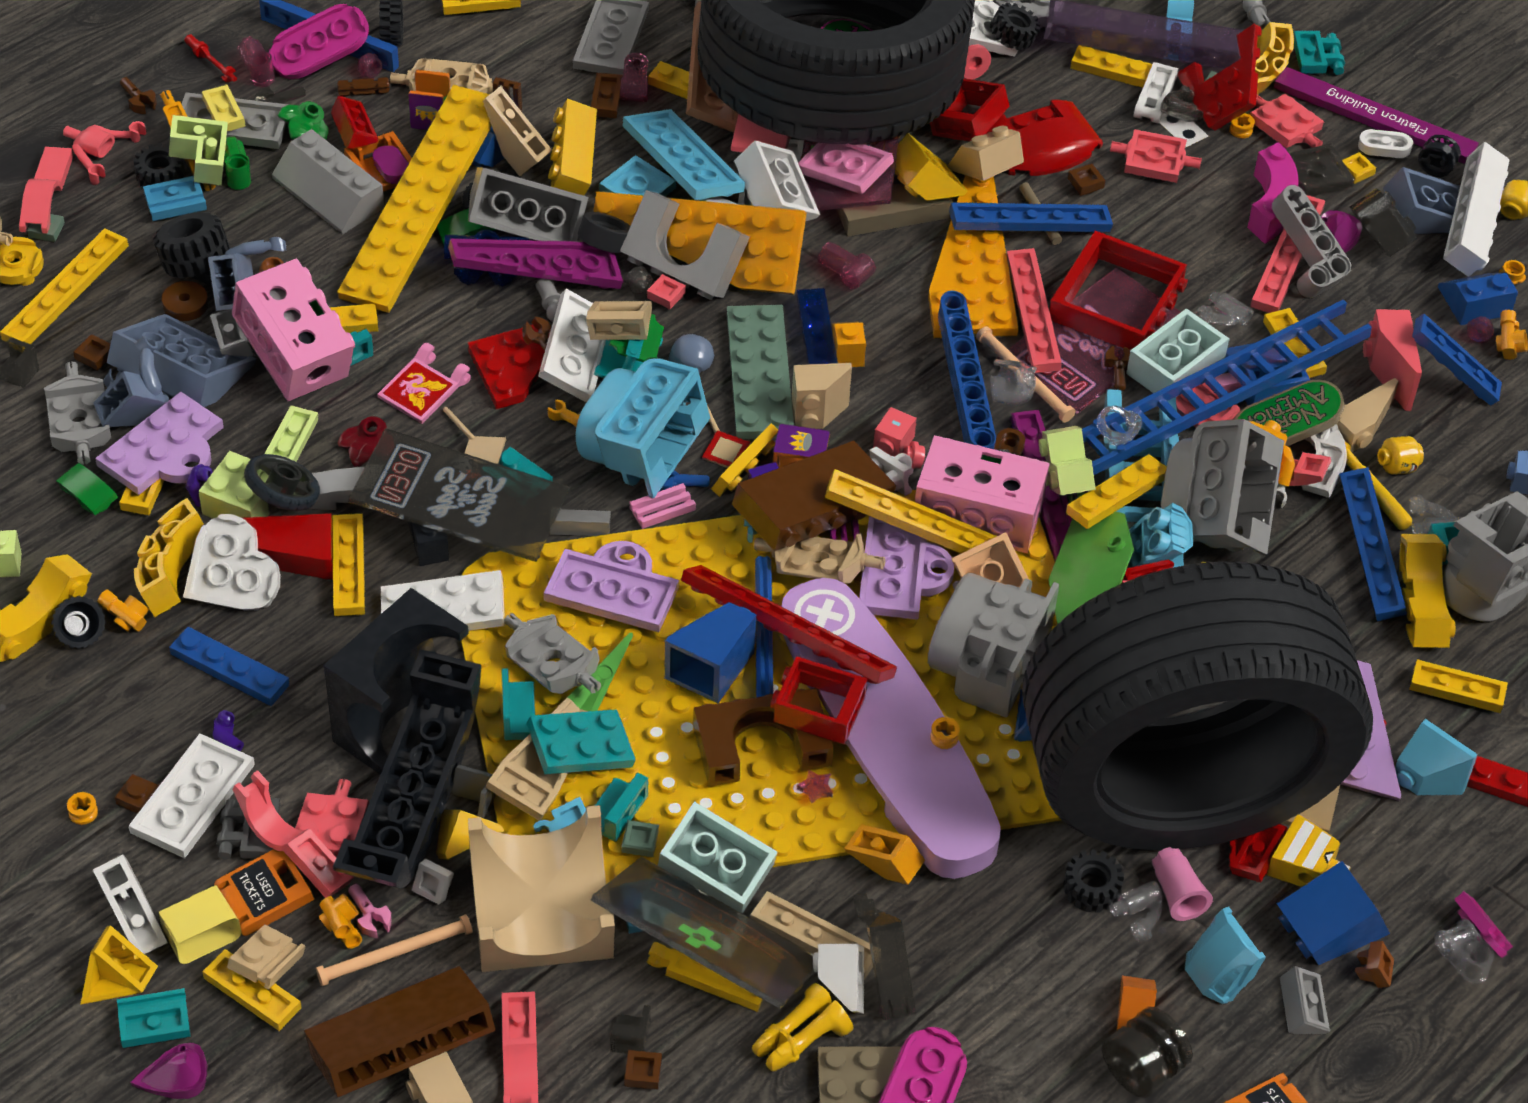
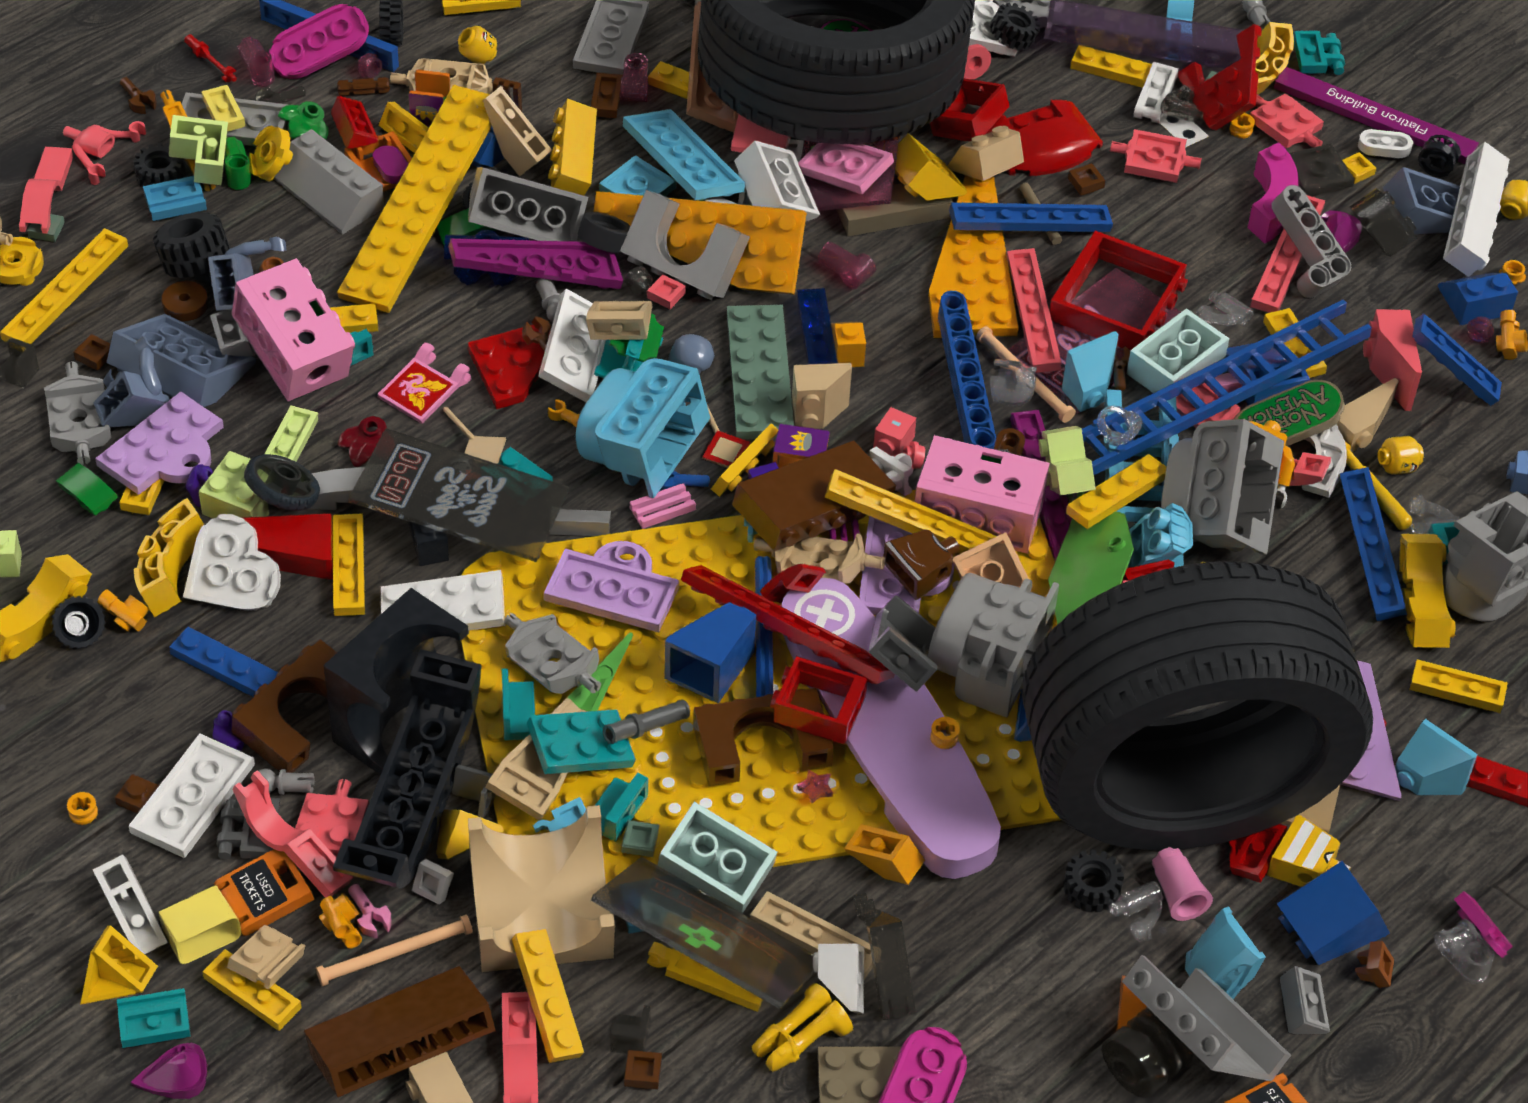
(262, 725): none -> reddish brown arch
(270, 153): none -> yellow plate
(289, 781): none -> light grey pin
(405, 126): none -> yellow plate
(477, 45): none -> yellow head
(547, 995): none -> yellow plate
(635, 725): none -> dark grey pin
(797, 577): none -> red slope
(902, 642): none -> dark grey panel
(920, 560): none -> reddish brown torso
(1089, 371): none -> medium azure slope
(1208, 1022): none -> light grey panel

